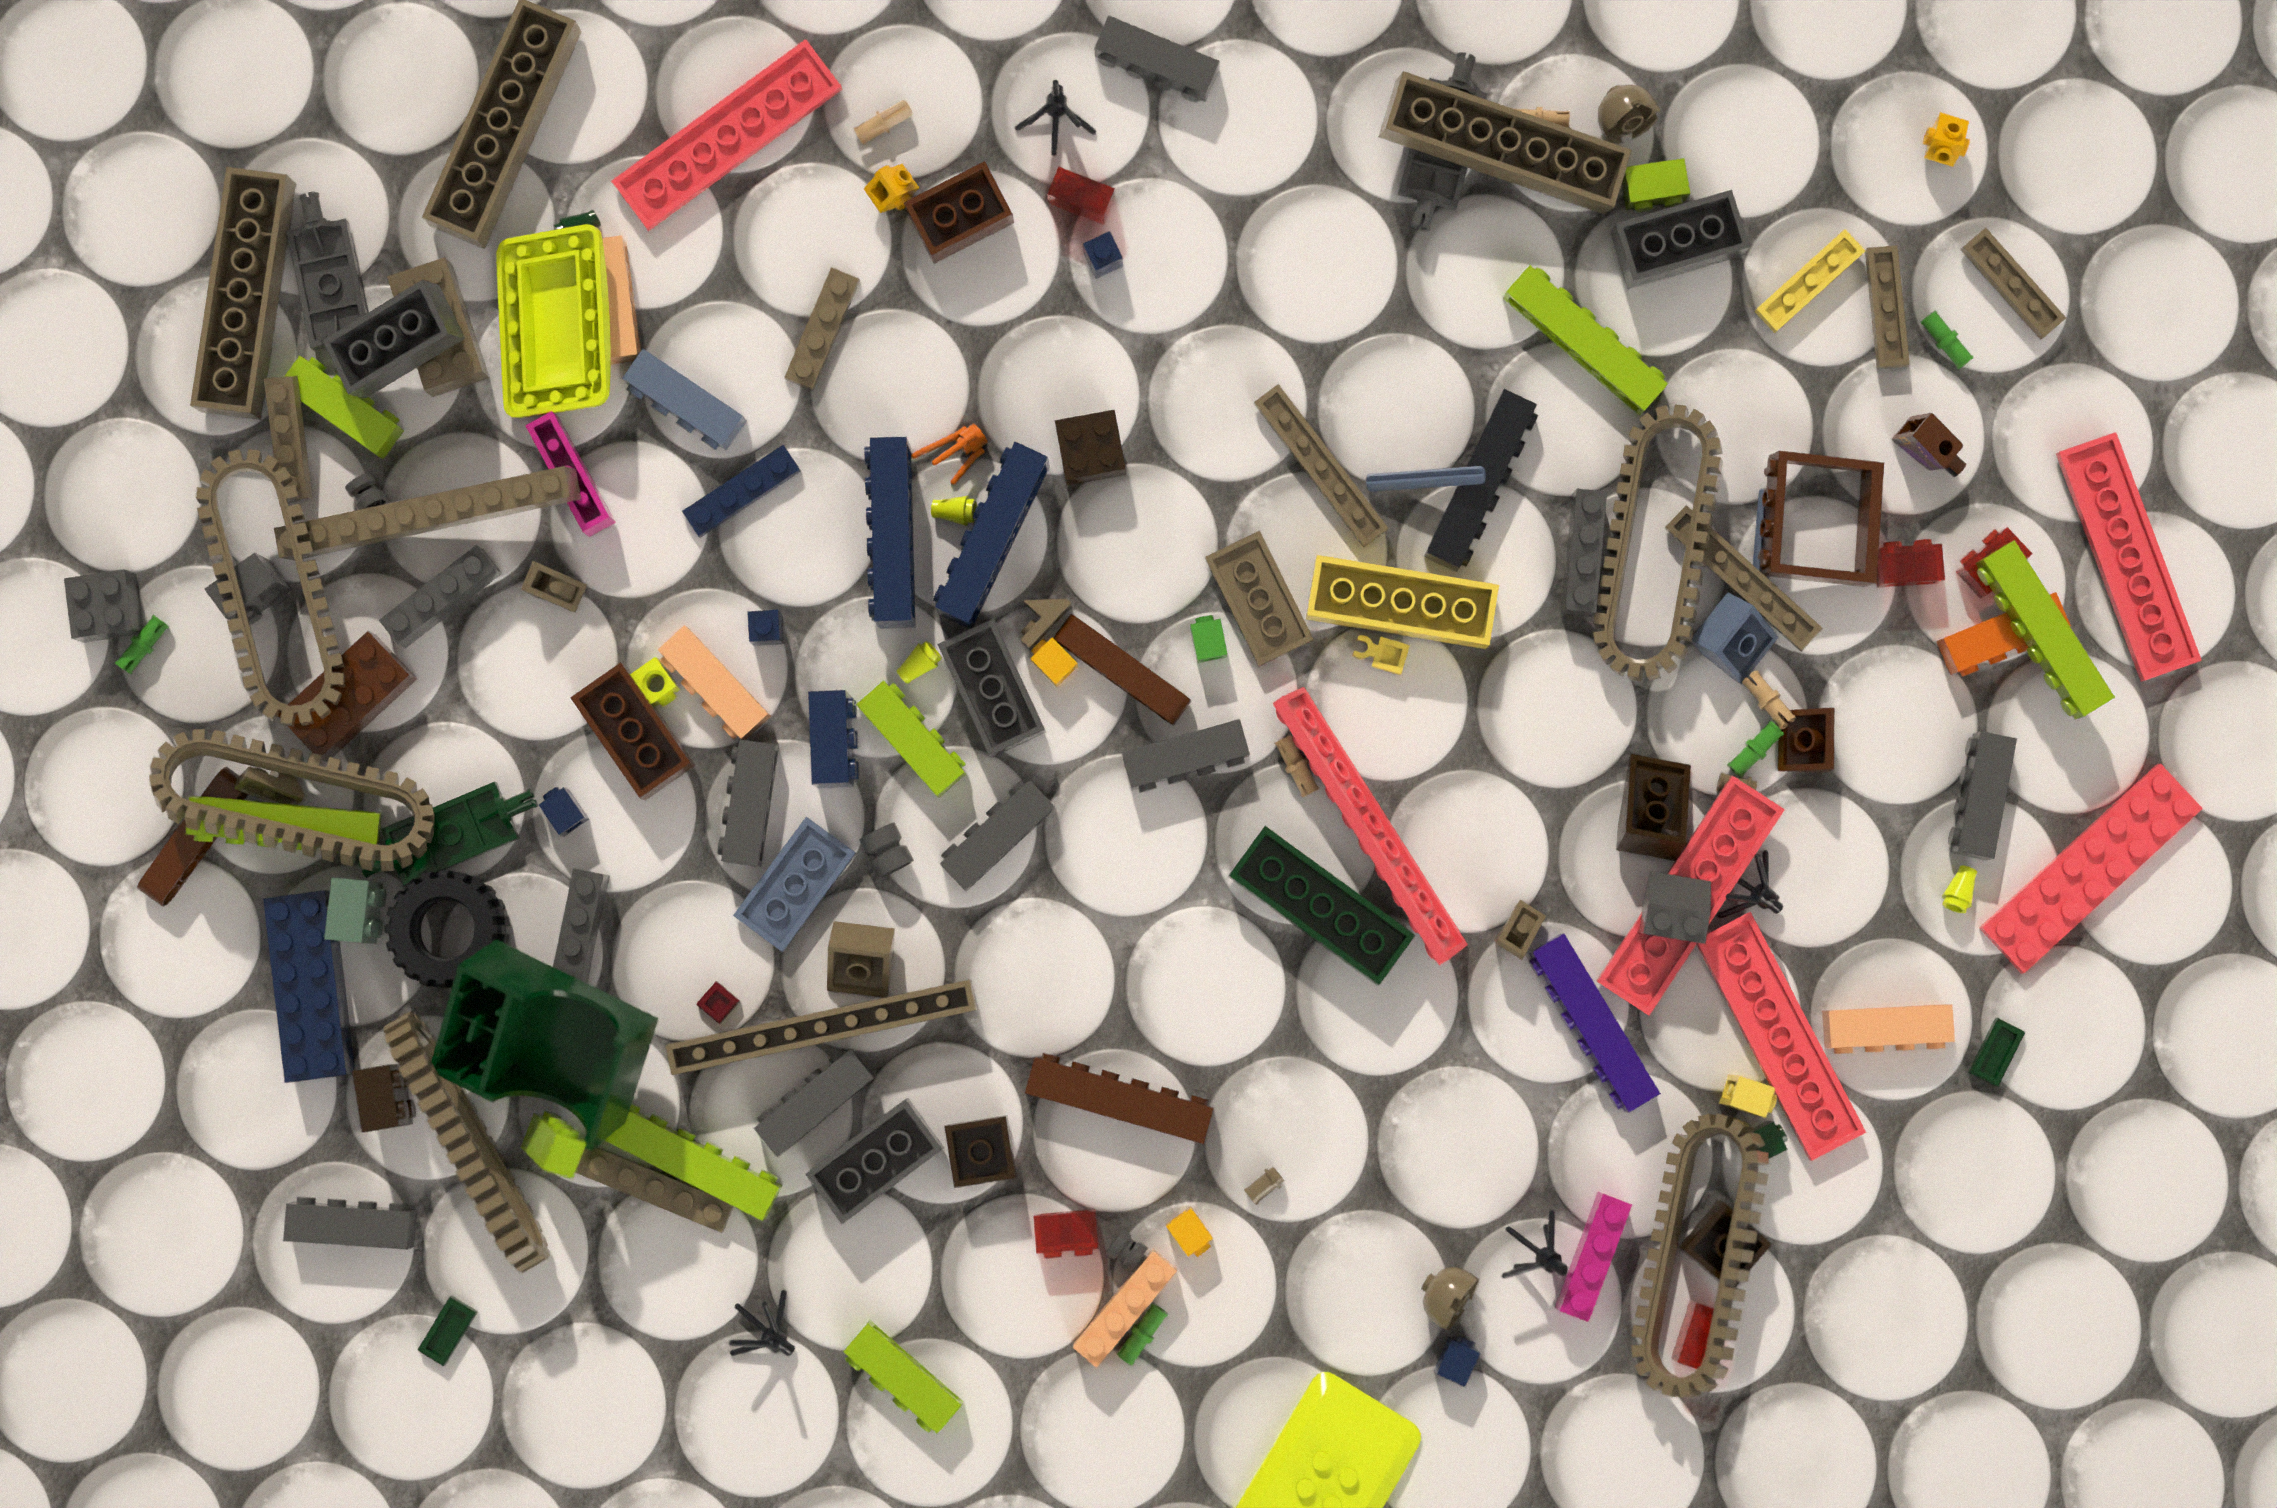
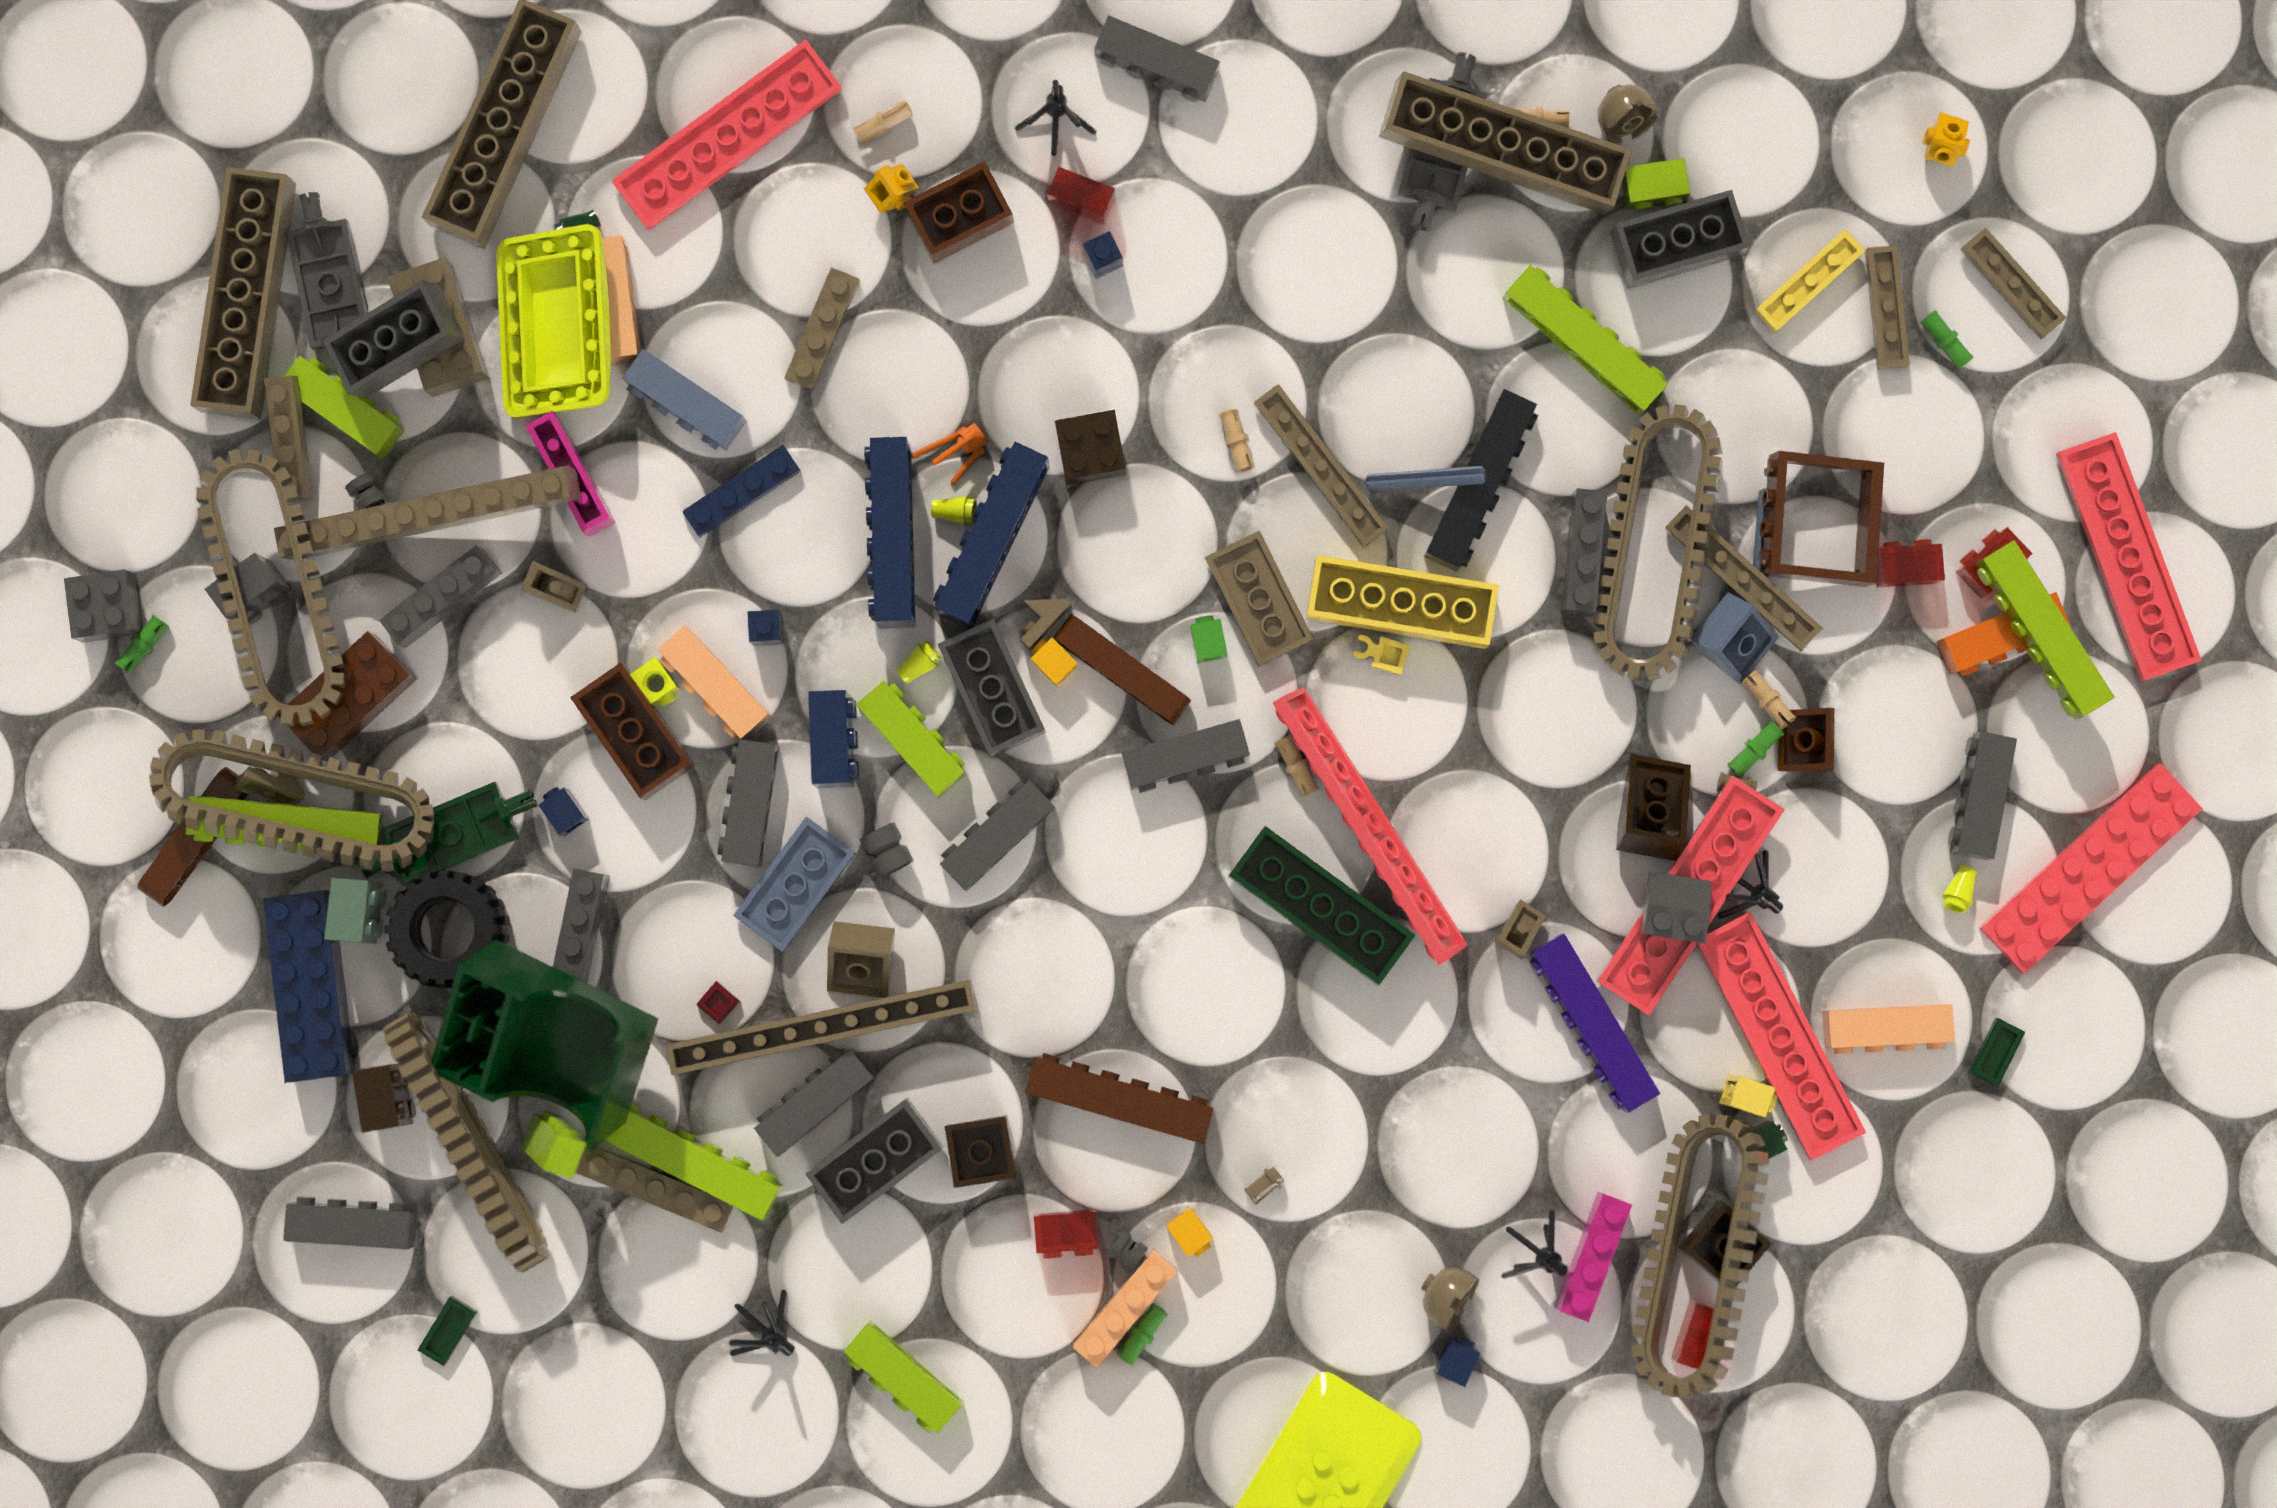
(1236, 440): none -> tan pin
(1931, 443): reddish brown torso -> none

